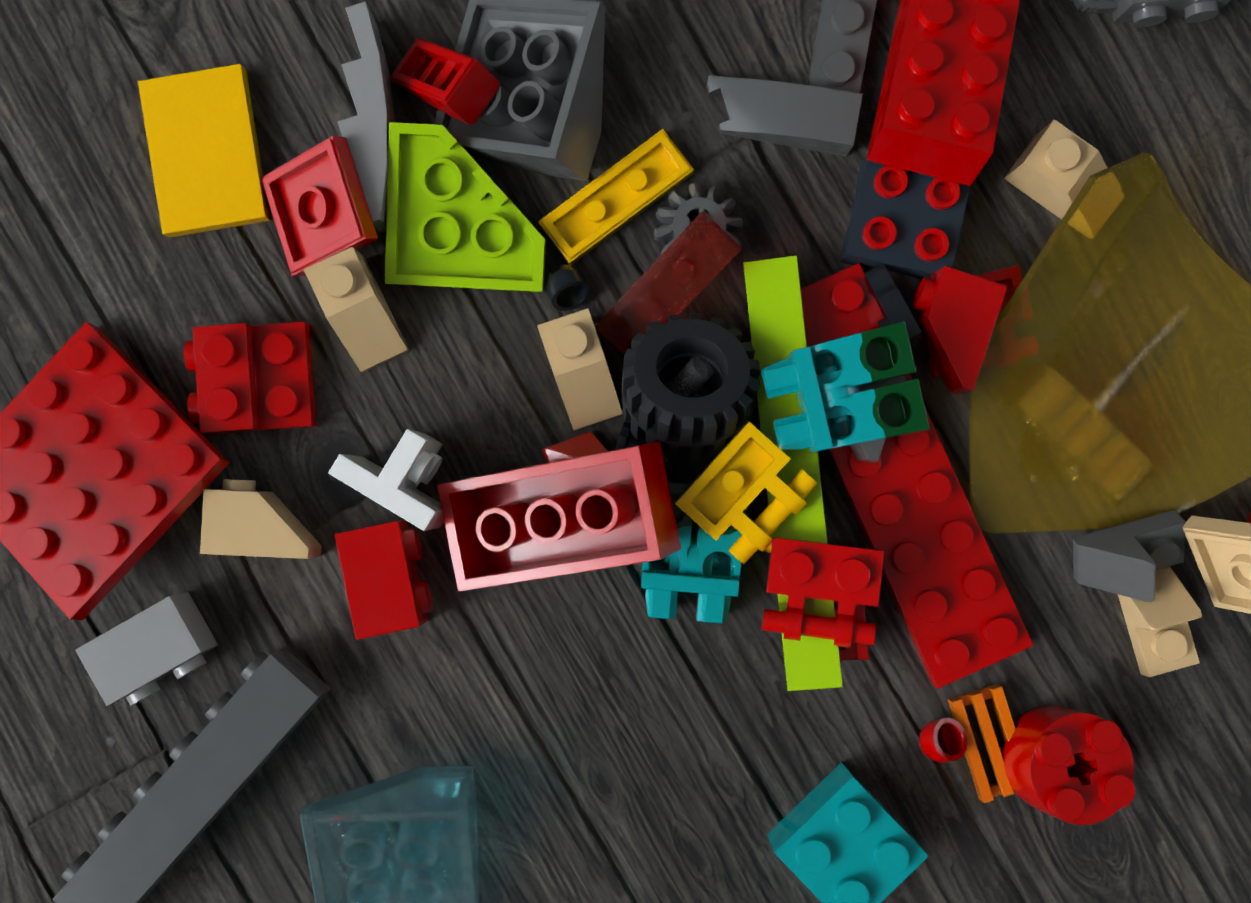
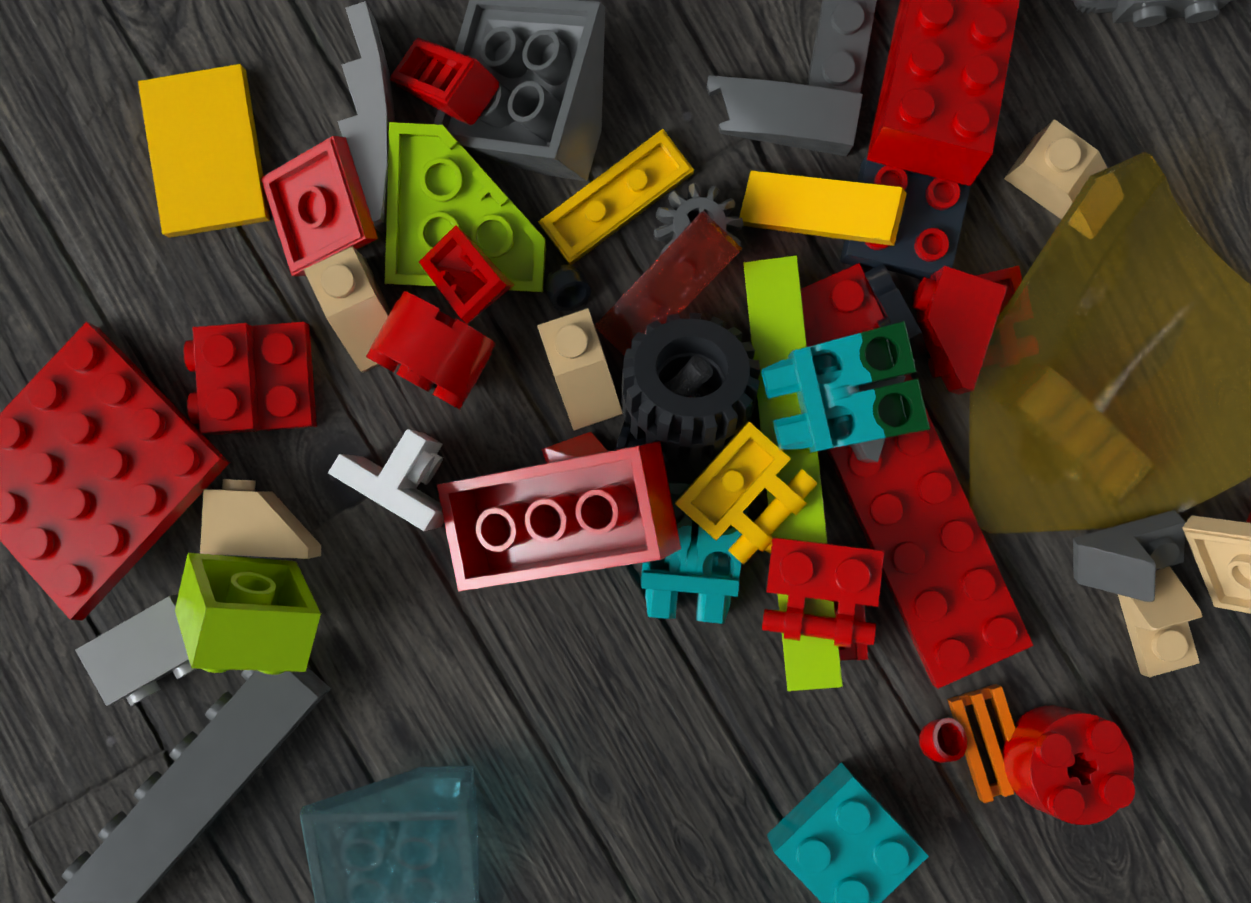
(246, 614): none -> lime brick
(383, 578): red brick -> none
(431, 349): none -> red brick
(464, 274): none -> red slope
(823, 207): none -> yellow tile

